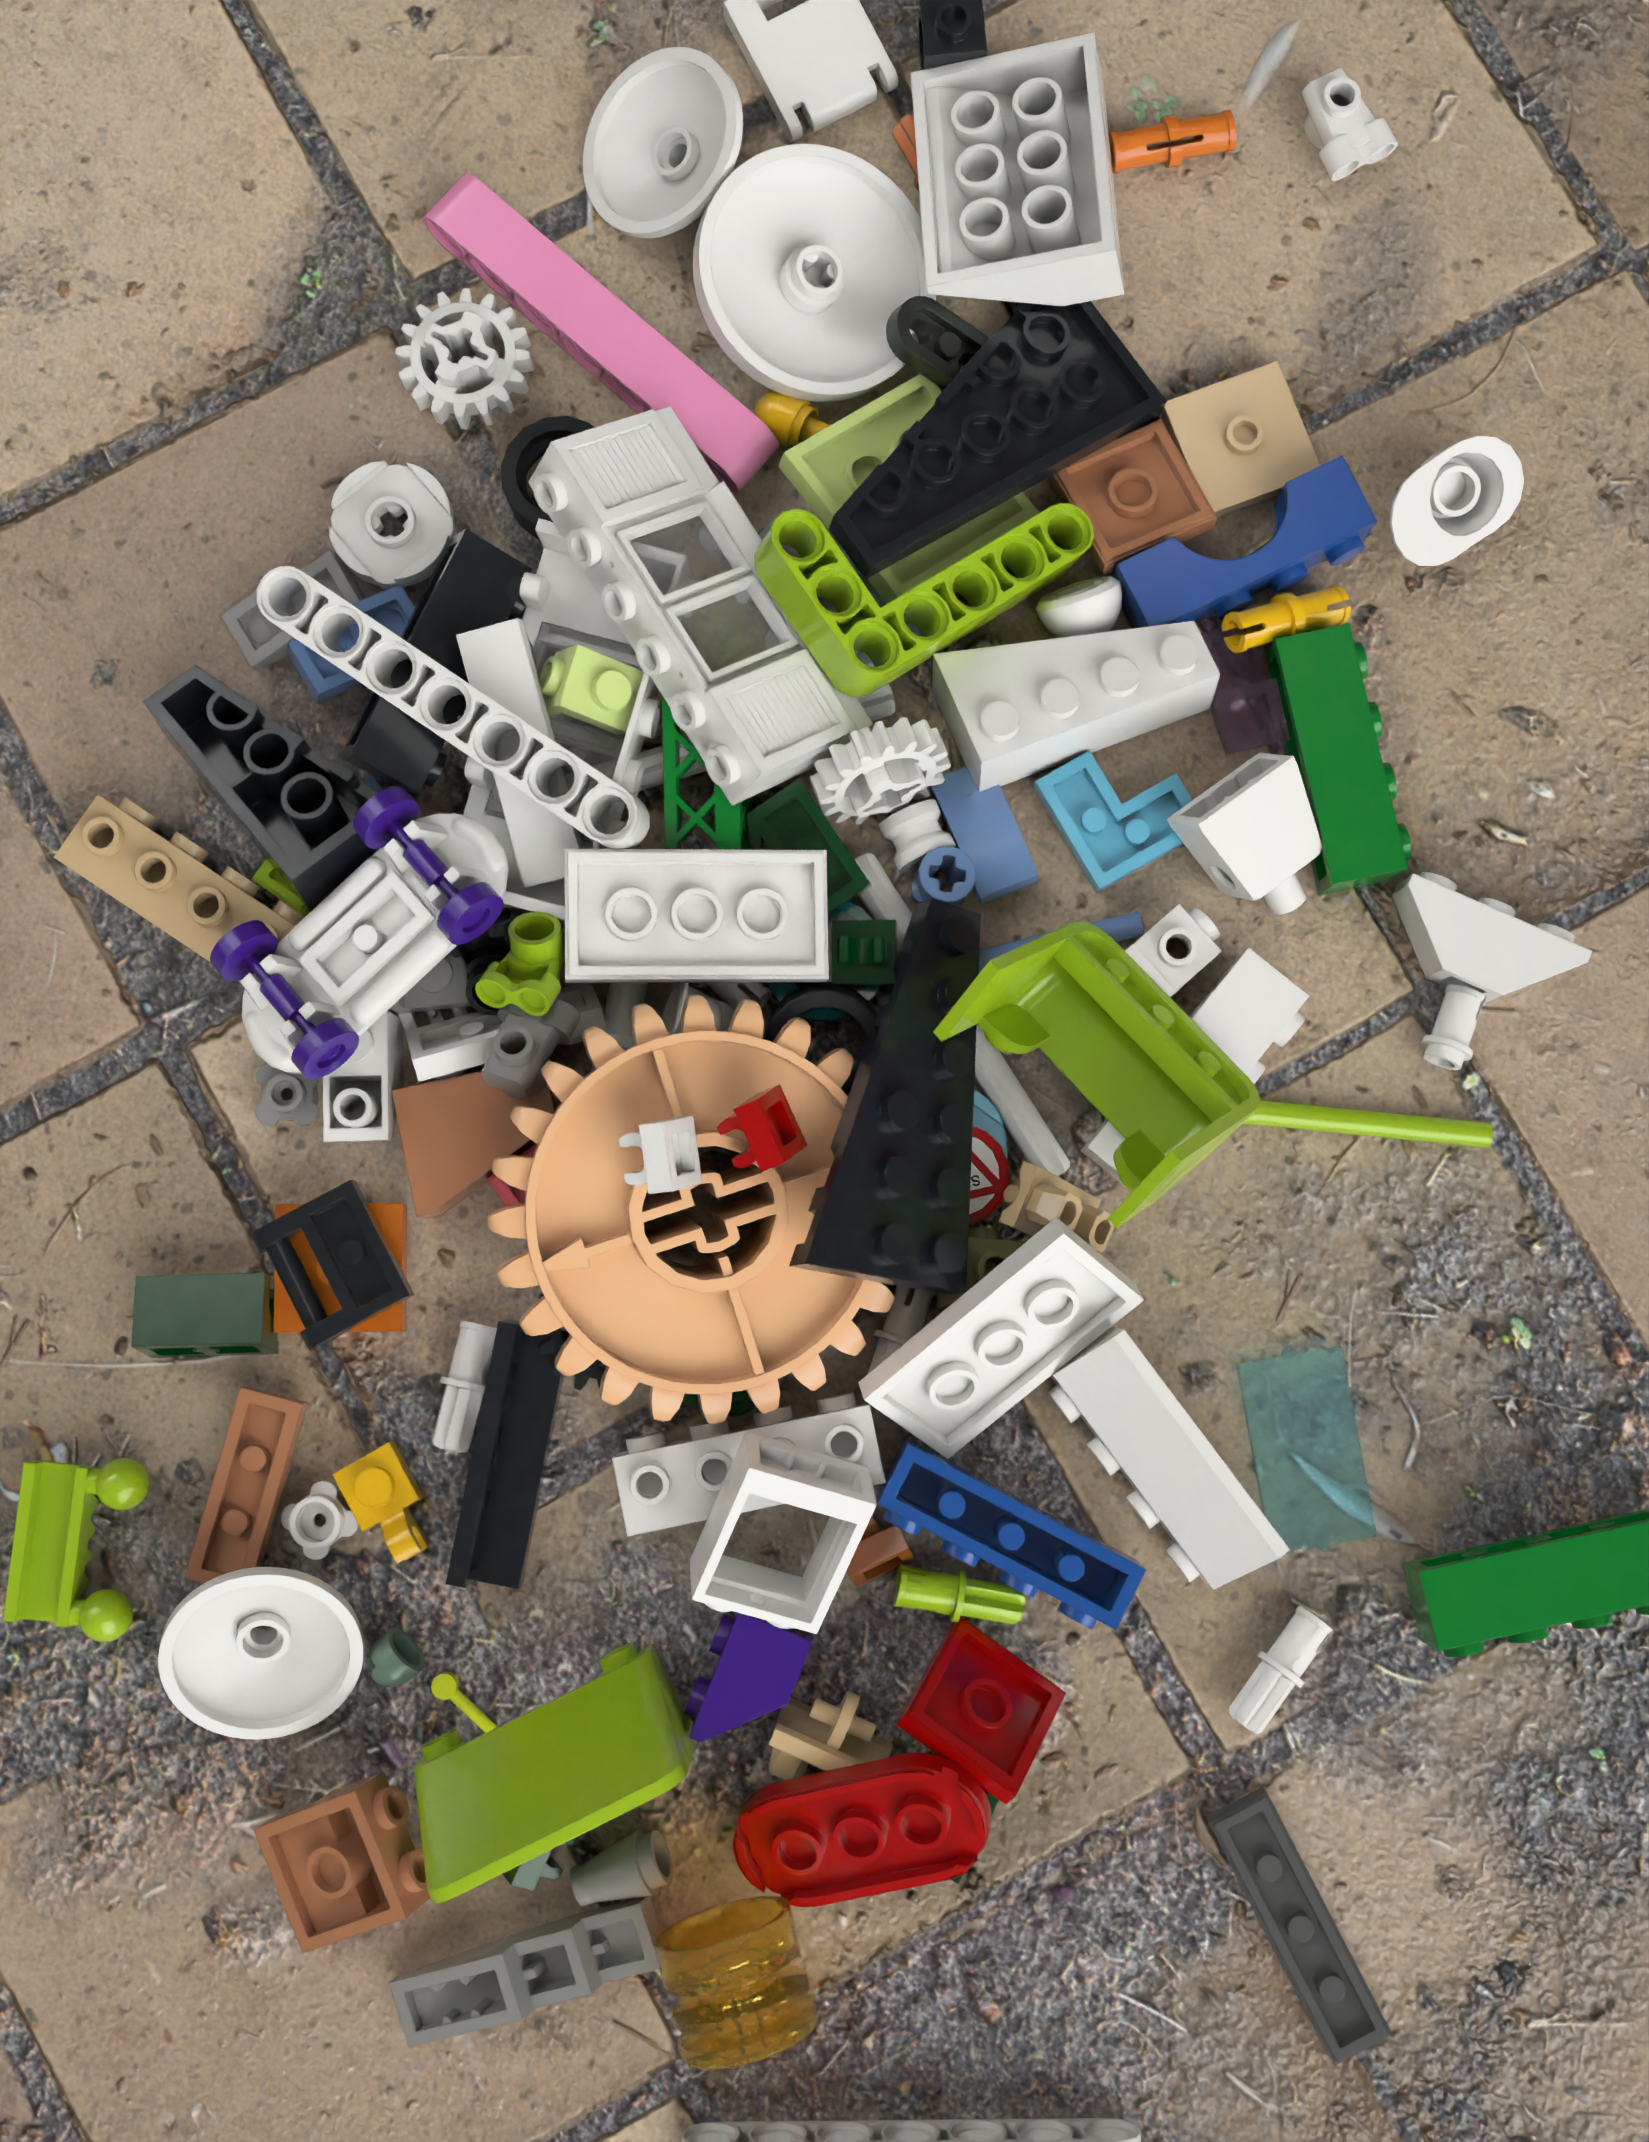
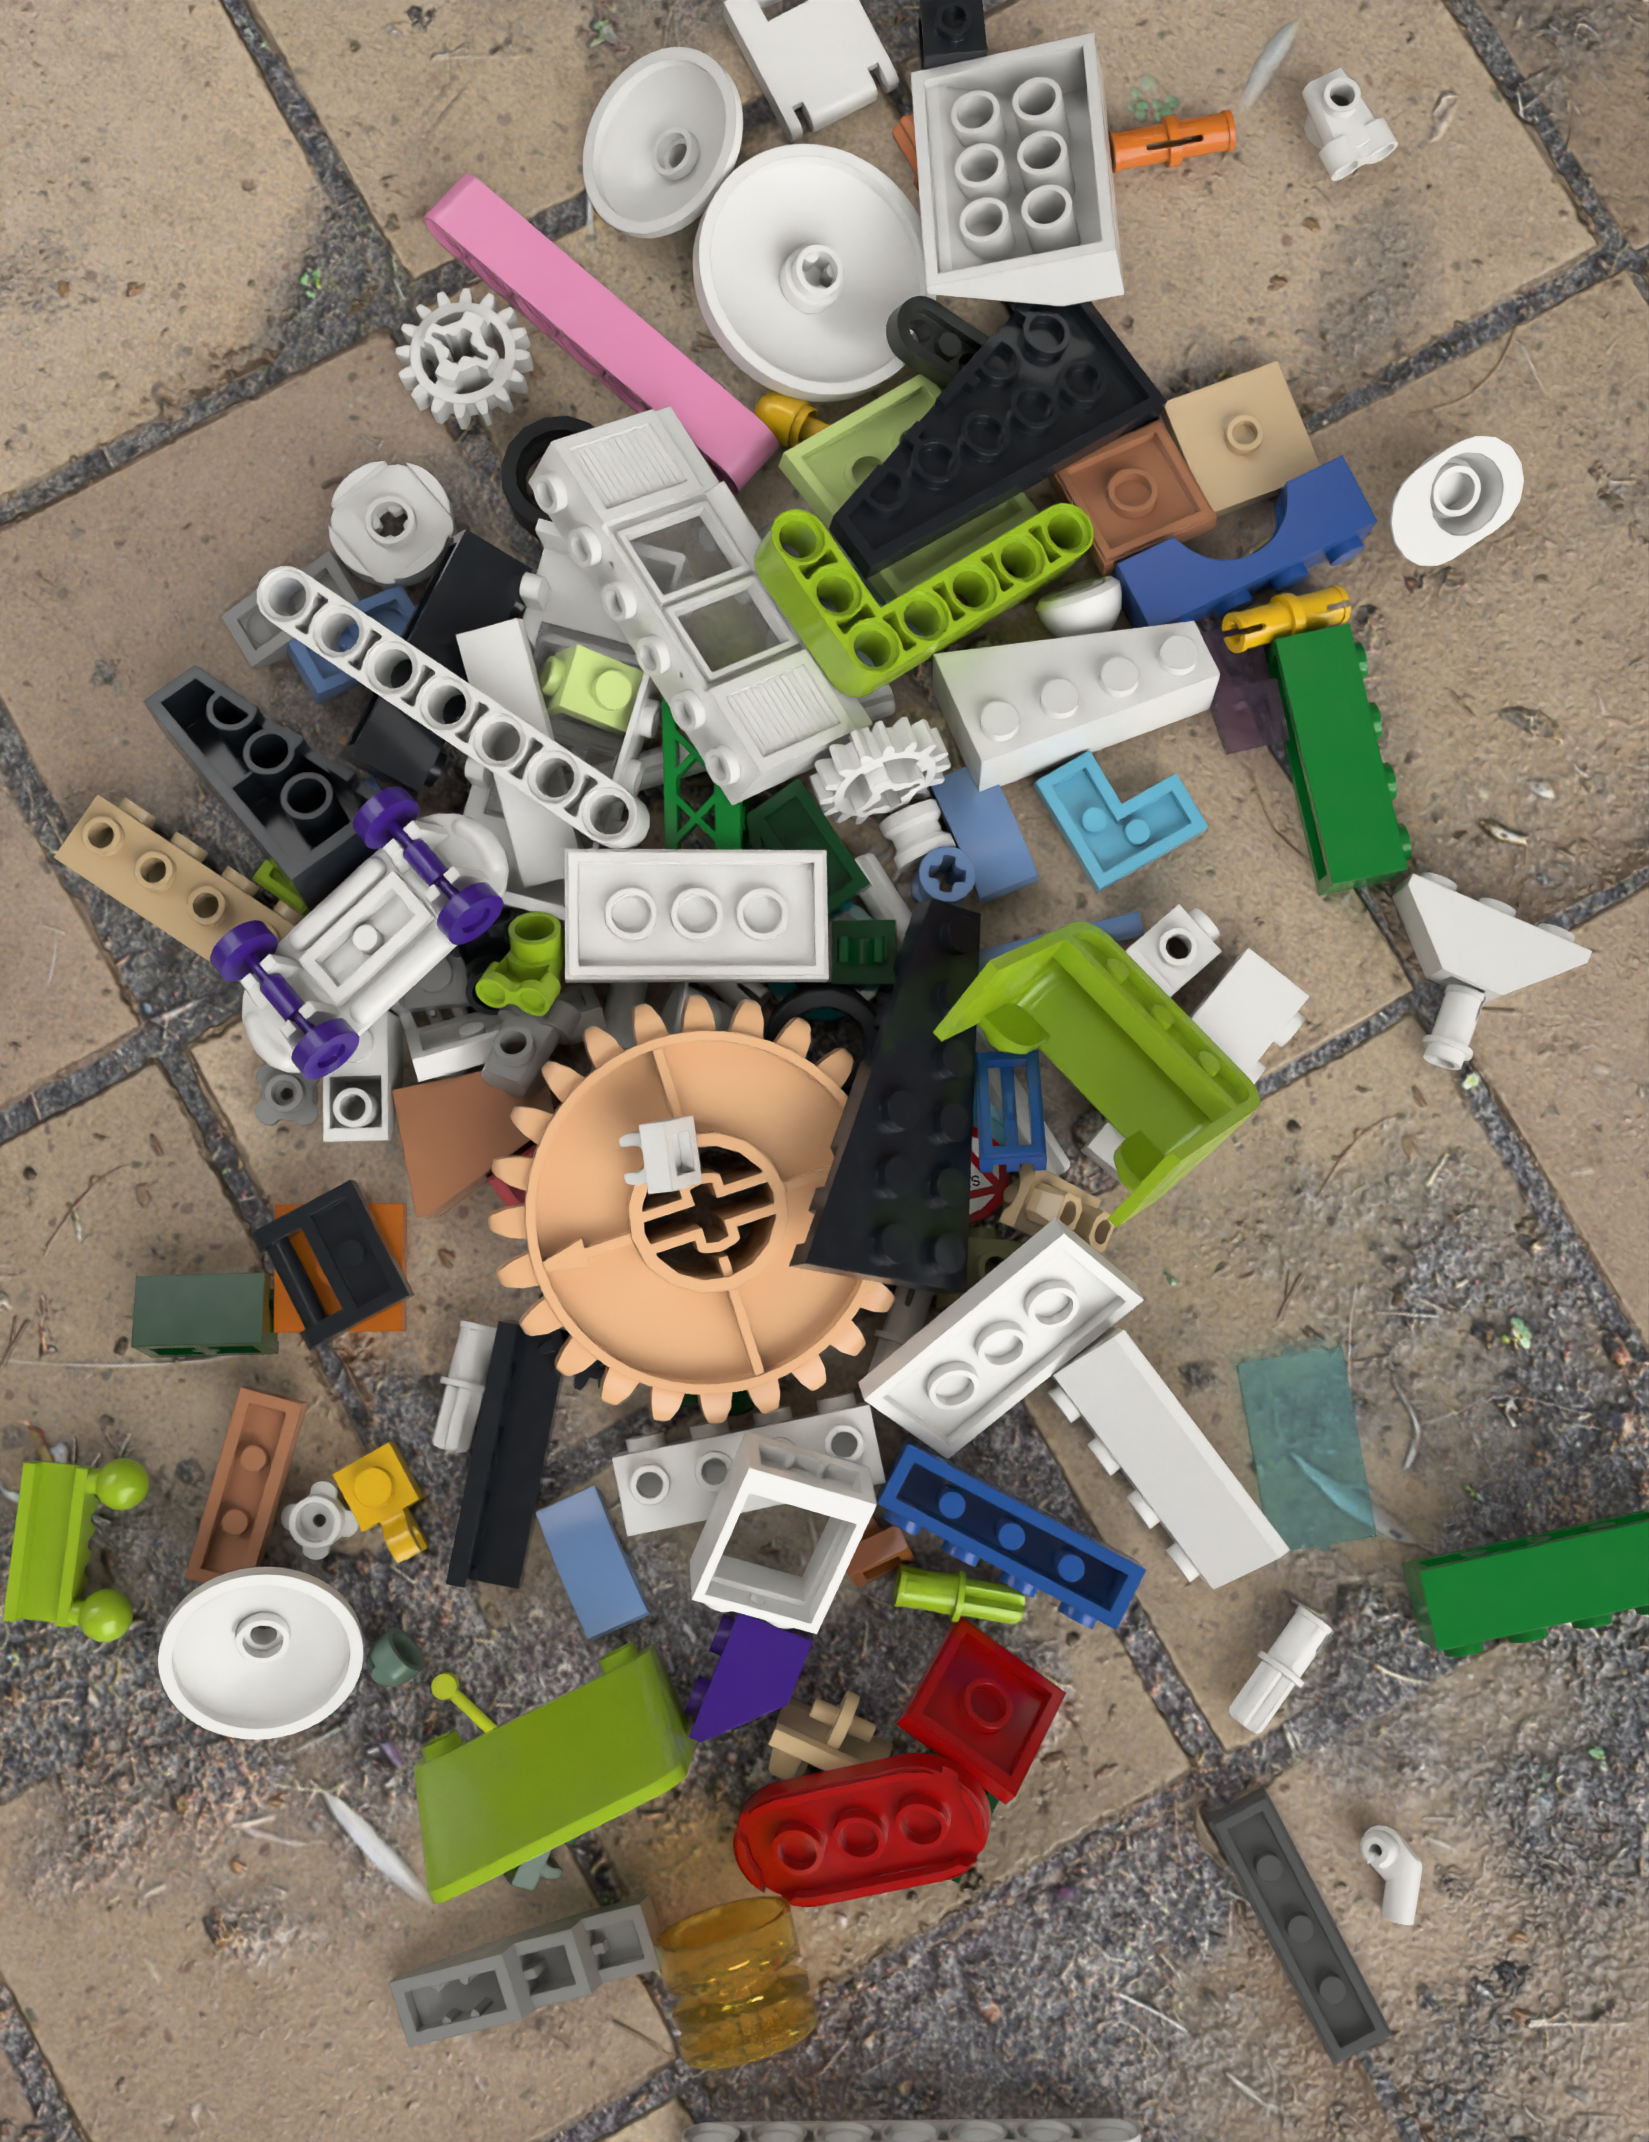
(345, 1862): nougat plate -> none
(592, 1563): none -> medium blue slope
(625, 1870): light grey cone -> none
(768, 1130): red tile -> none
(1012, 1153): none -> blue tile
(1253, 832): white torso -> none
(1372, 1123): lime bar -> none
(1400, 1869): none -> white arm

